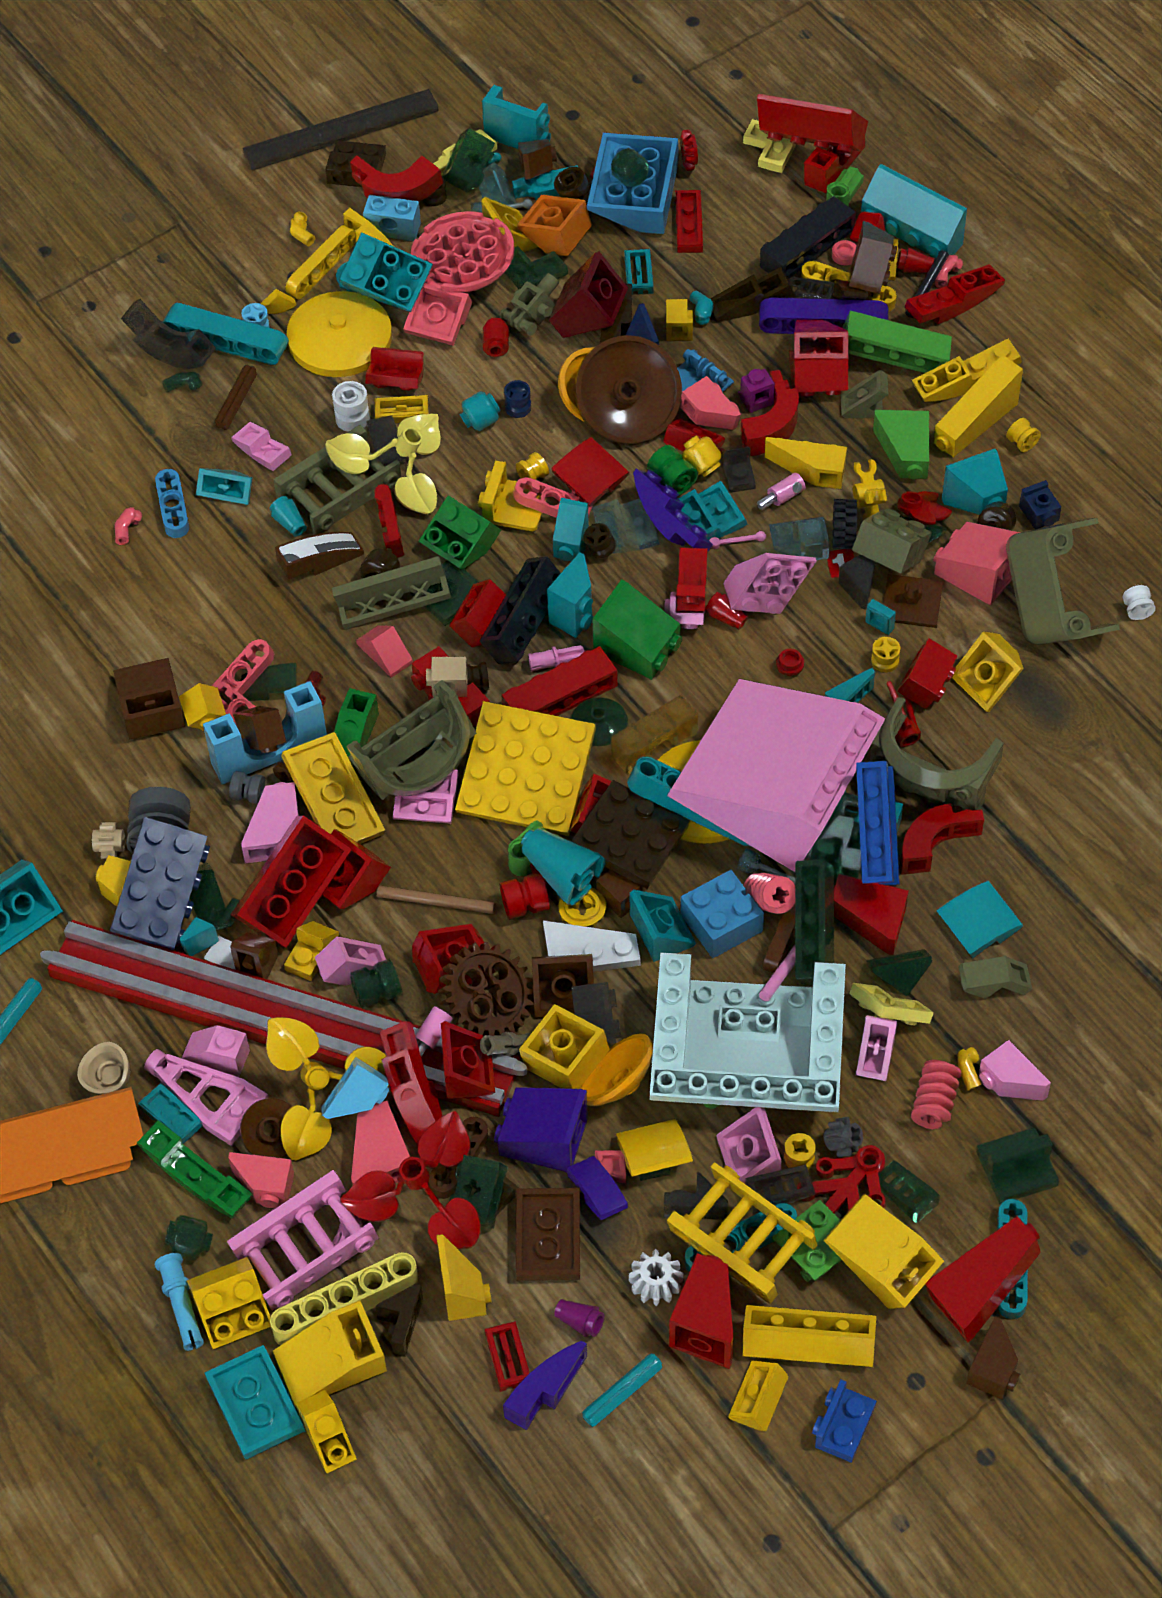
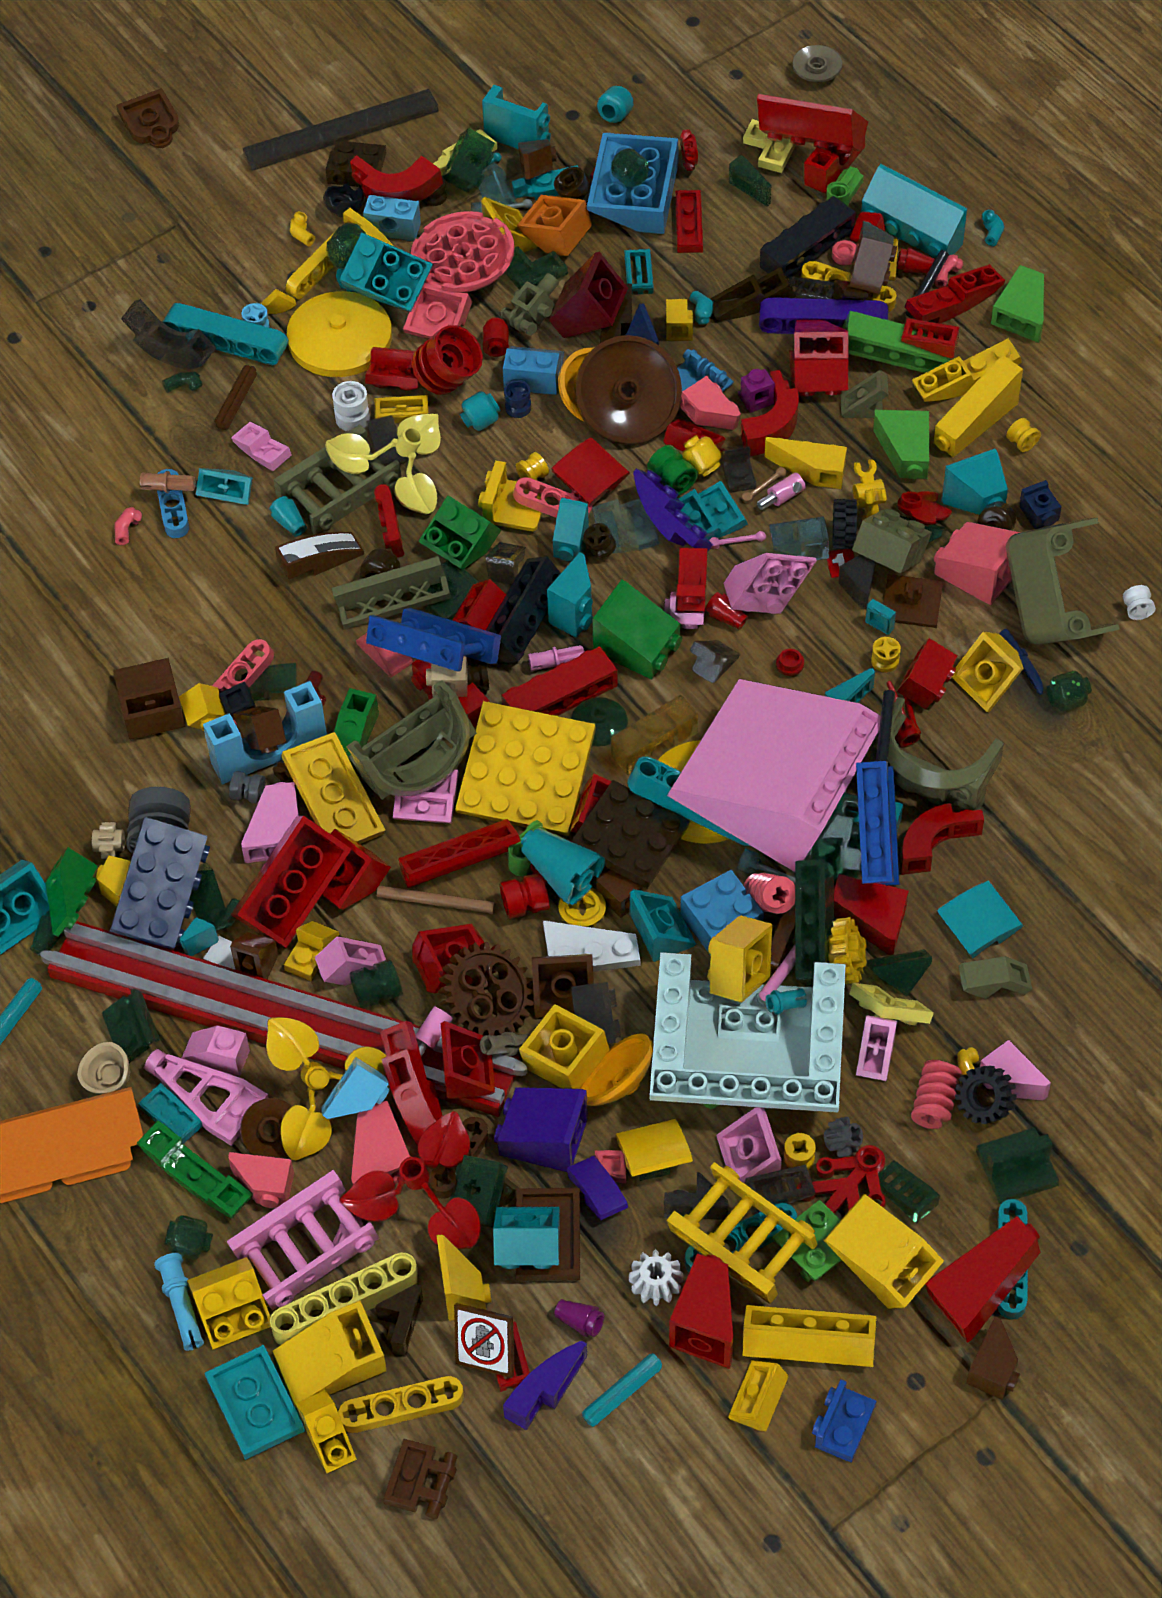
(44, 938): none -> clear green cone
(67, 887): none -> green slope
(131, 1024): none -> clear green plate
(150, 118): none -> reddish brown plate
(166, 482): none -> nougat axle
(237, 699): none -> black tile
(339, 199): none -> black hair
(342, 243): none -> clear green hair
(402, 1410): none -> yellow beam
(410, 1475): none -> reddish brown plate
(433, 639): none -> blue fence
(447, 359): none -> red wheel
(457, 853): none -> red fence
(484, 1340): none -> piece
(503, 562): none -> clear smoke slope
(526, 1237): none -> teal slope
(535, 367): none -> dark azure slope
(615, 104): none -> teal head
(713, 659): none -> clear smoke slope
(740, 958): none -> yellow brick
(747, 497): none -> medium nougat hinge
(749, 180): none -> clear green slope
(780, 1001): none -> teal pin
(817, 63): none -> dark tan dish
(847, 948): none -> yellow gear
(885, 725): none -> black bar
(946, 334): none -> red slope
(969, 1099): none -> black tyre
(994, 226): none -> teal arm
(1021, 304): none -> bright green slope
(1029, 669): none -> dark blue piece
(1068, 691): none -> clear green head

